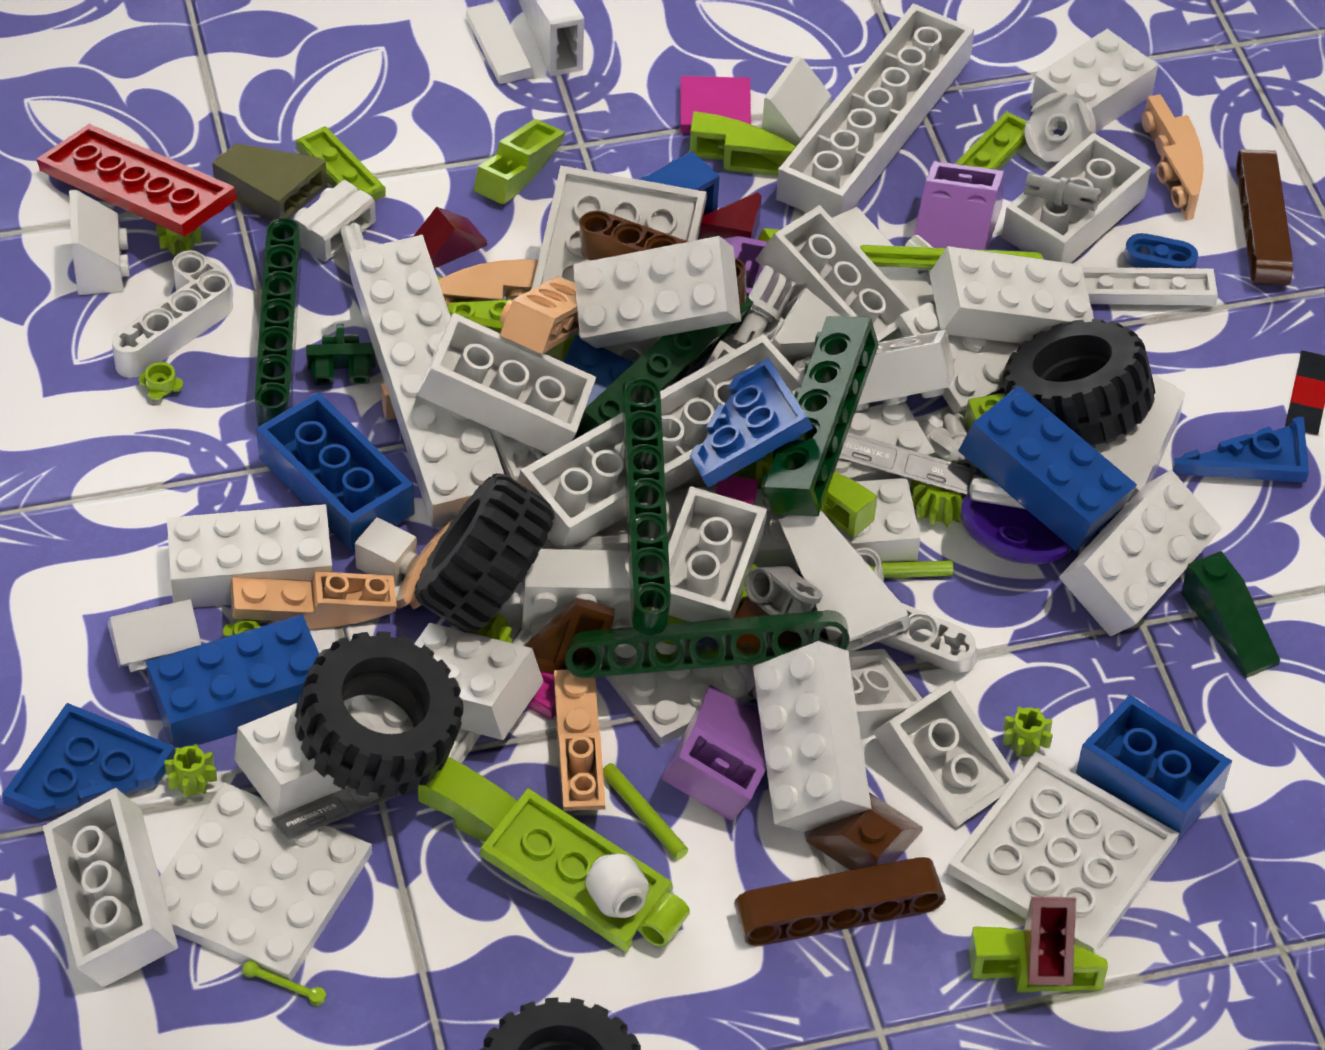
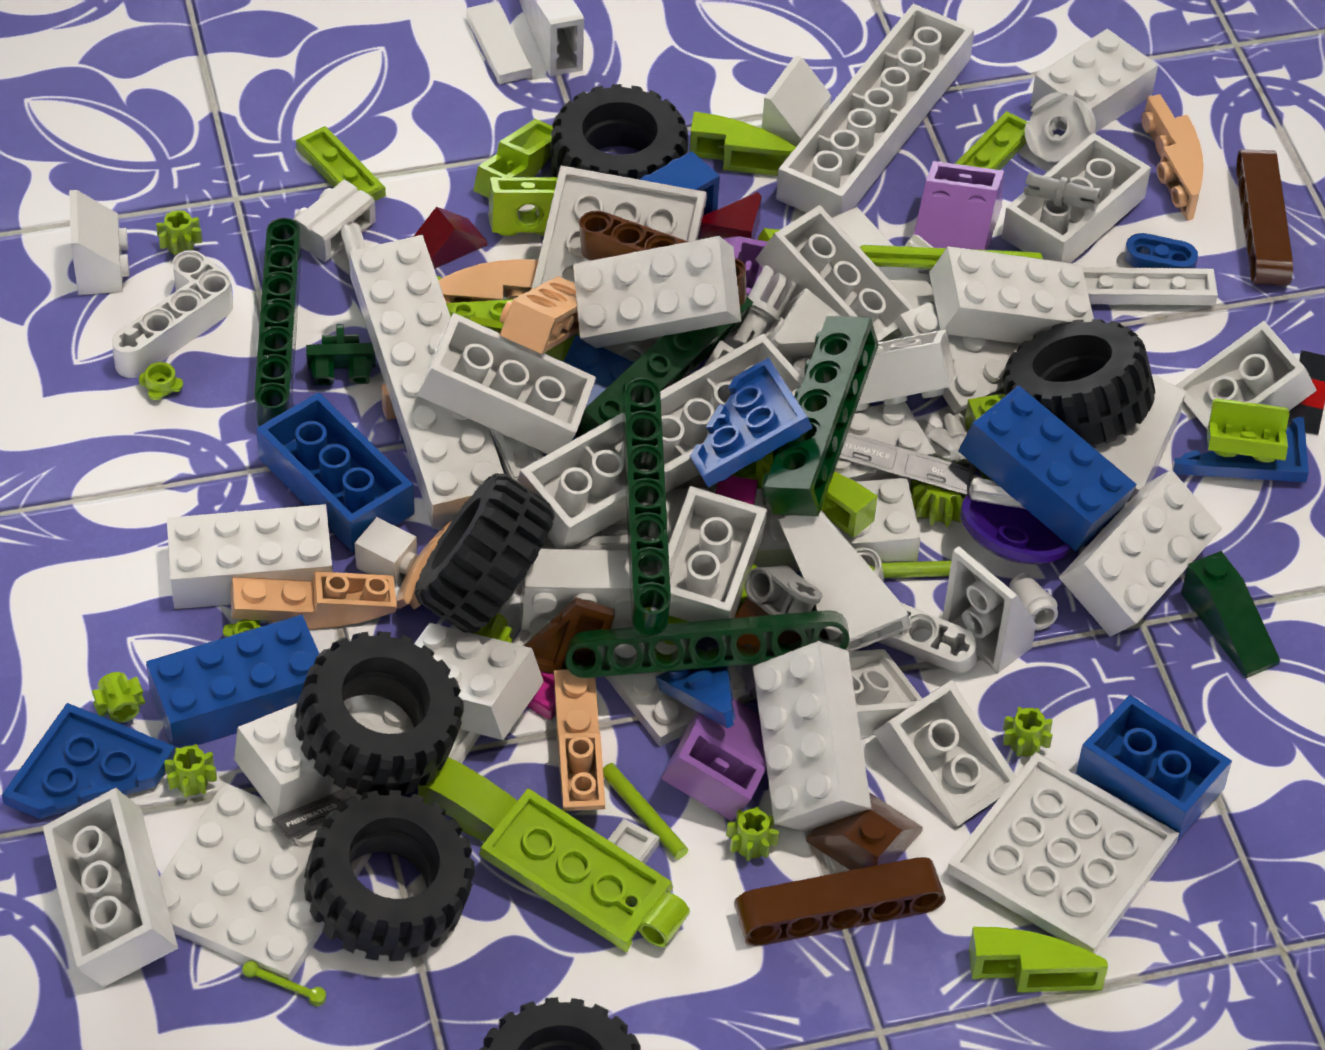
(118, 697): none -> lime gear
(137, 179): red plate -> none
(153, 633): white slope -> none
(271, 180): olive slope -> none
(396, 827): none -> black tyre
(512, 193): none -> lime brick
(617, 119): none -> black tyre
(617, 885): white head -> none
(635, 840): none -> white tile
(703, 691): none -> blue wing
(716, 96): dark pink tile -> none
(752, 833): none -> lime gear
(988, 611): none -> white slope
(1036, 600): none -> white cone
(1050, 940): slope -> none
(1248, 430): none -> lime bracket
(1250, 370): none -> white slope

